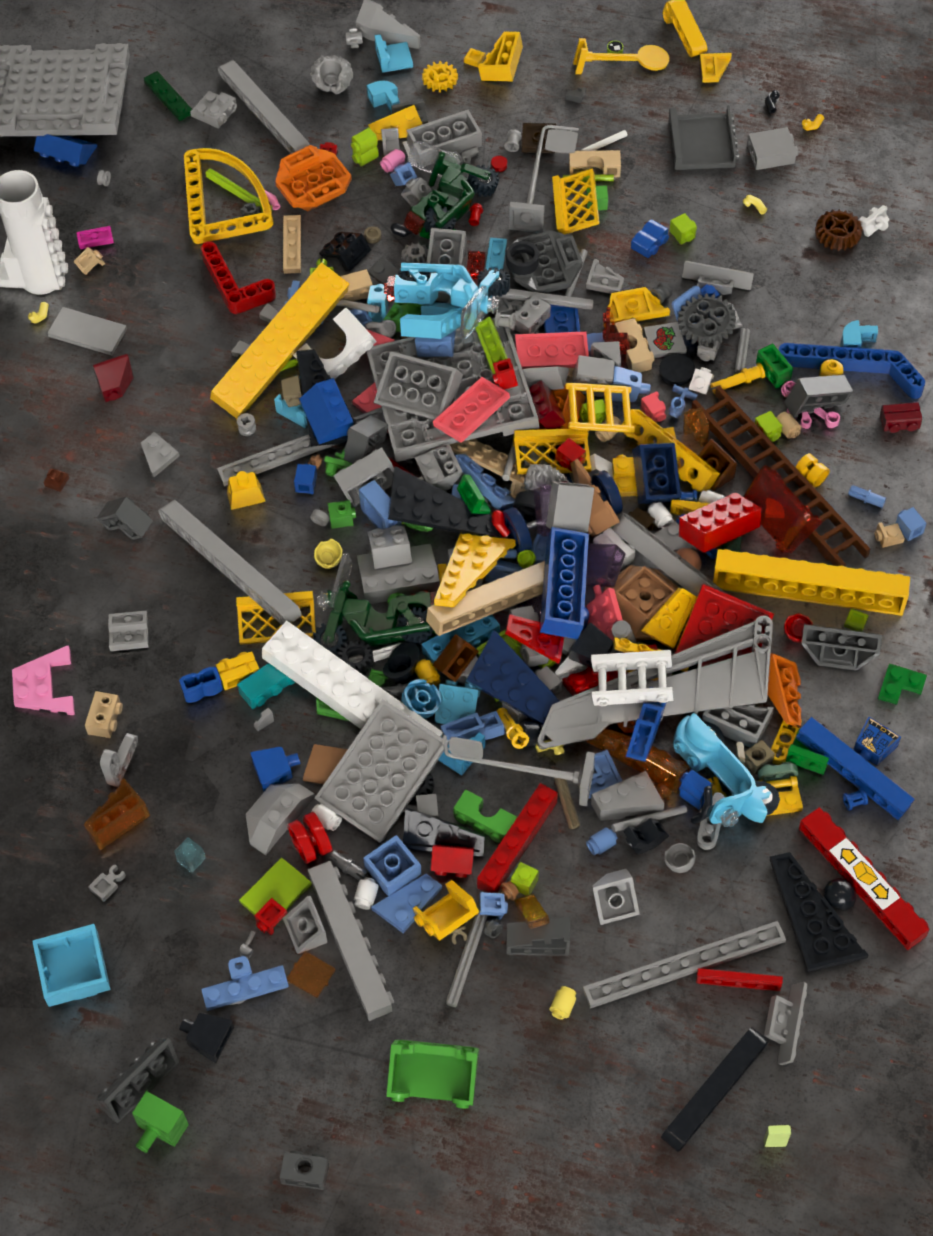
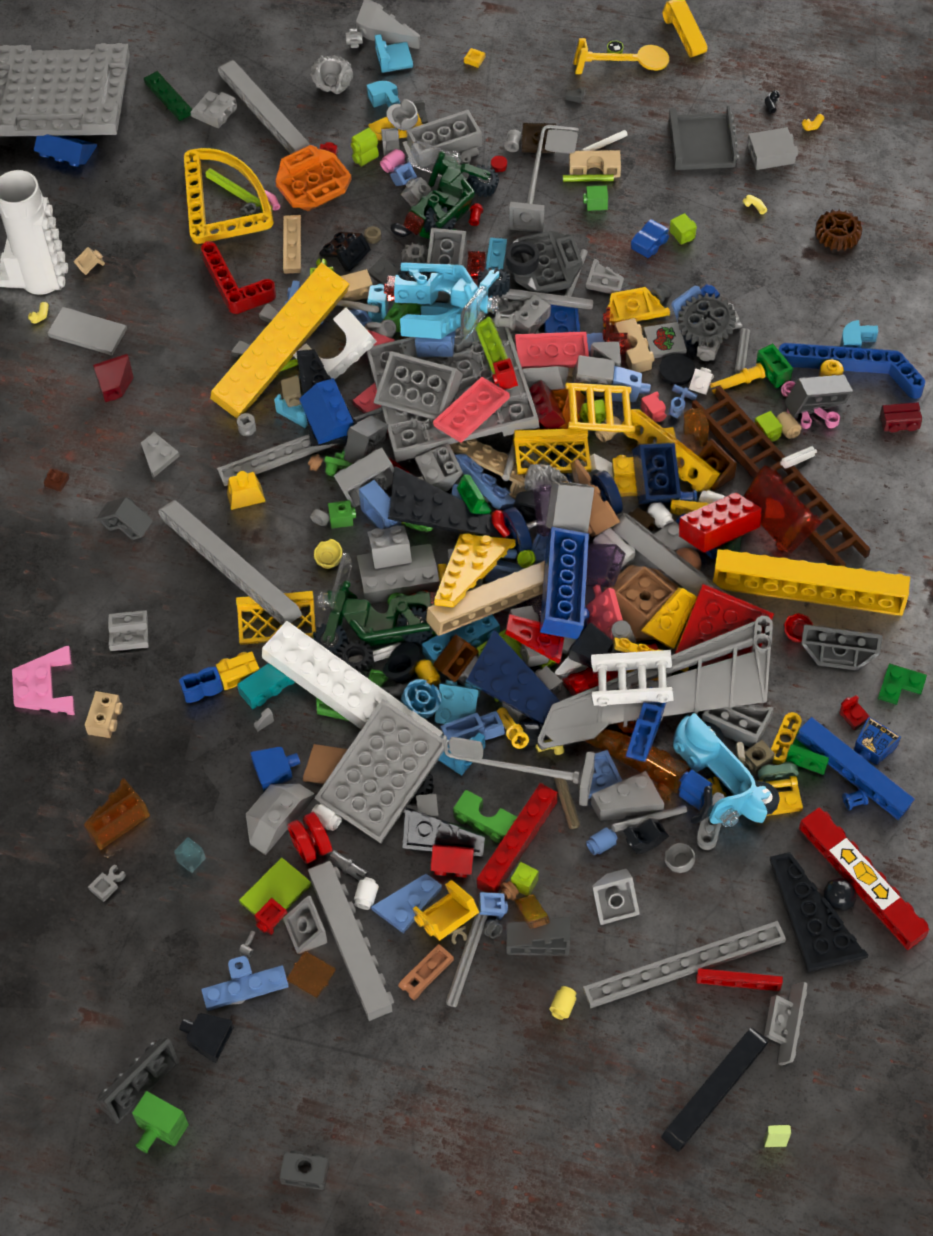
(71, 965): medium azure container -> none
(95, 237): dark pink plate -> none
(103, 178): light grey bush -> none
(115, 763): light grey beam -> none
(305, 478): blue brick -> none
(392, 866): medium blue brick -> none
(403, 115): none -> light grey helmet
(426, 971): none -> nougat plate
(432, 1072): bright green windscreen -> none
(440, 76): yellow gear -> none
(503, 59): yellow wedge -> none
(563, 205): yellow fence -> none
(568, 452): red brick -> none
(713, 66): yellow wing -> none
(721, 278): light grey bracket -> none
(783, 689): orange wedge -> none
(798, 457): none -> white axle
(812, 470): yellow wheel -> none
(853, 712): none -> red bracket
(856, 620): lime tile -> none
(867, 496): medium blue axle -> none
(877, 220): white hips -> none
(889, 535): tan bracket -> none
(910, 523): medium blue brick -> none

